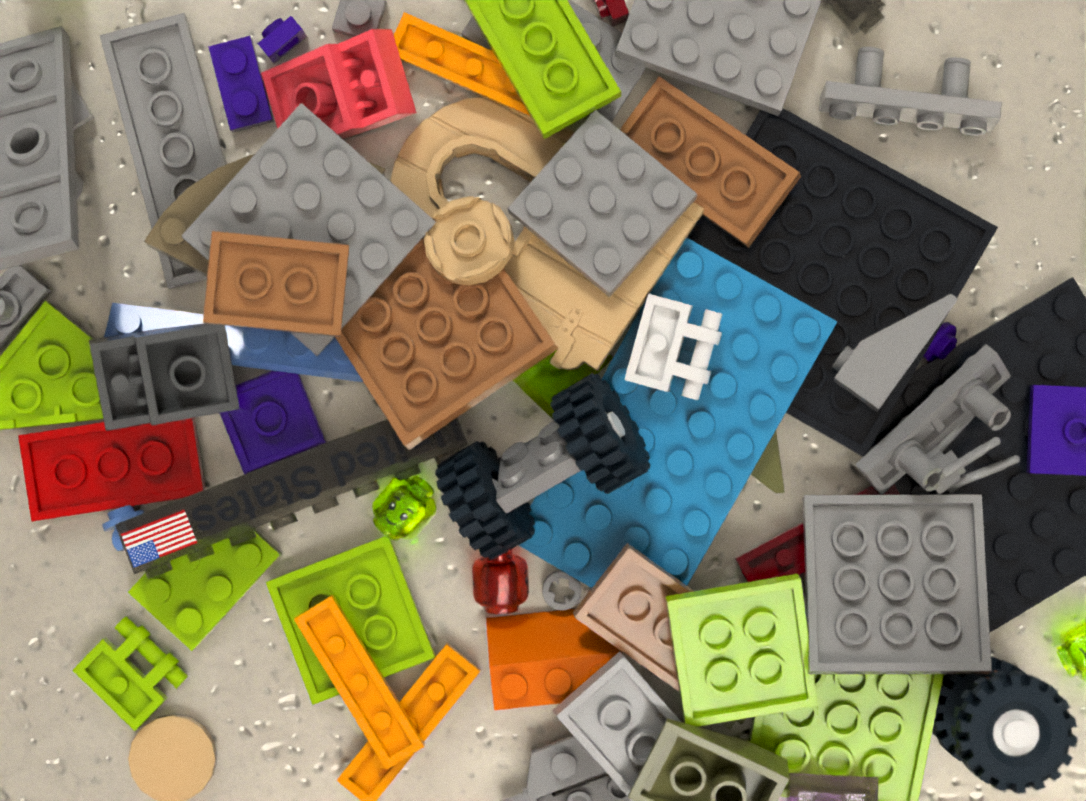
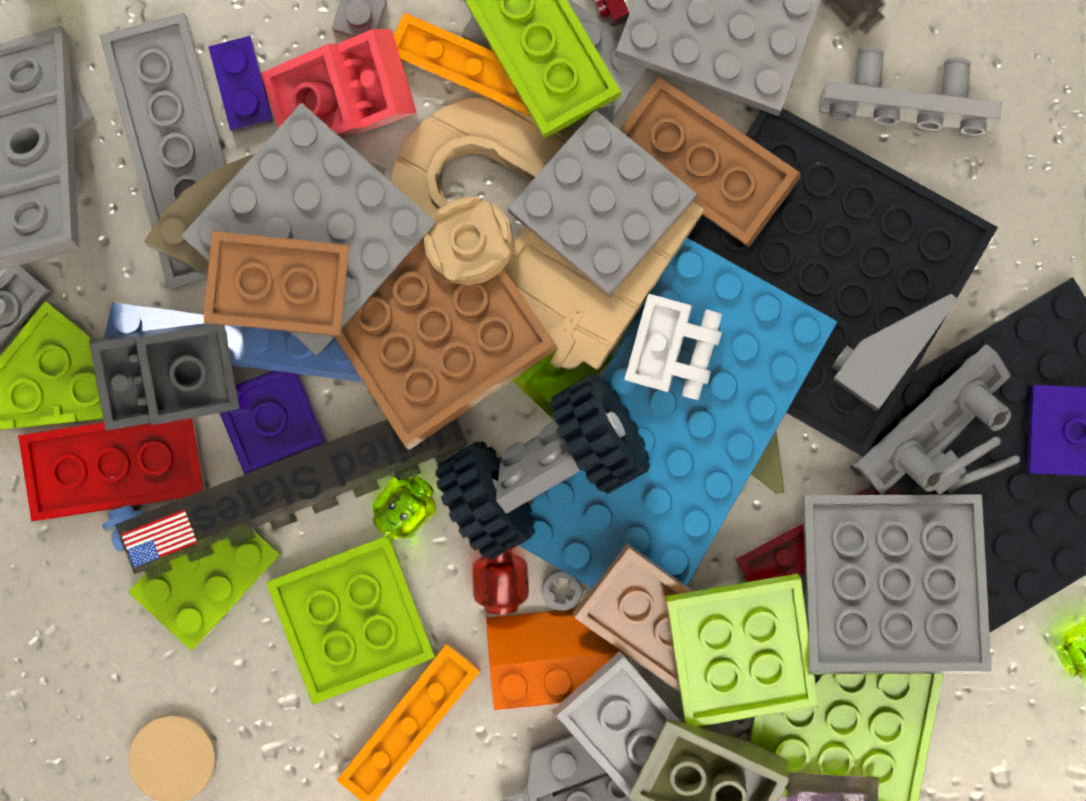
(121, 682): lime plate -> none
(281, 38): dark purple plate -> none
(359, 682): light orange plate -> none
(942, 343): dark purple plate -> none
(1005, 726): black plate -> none

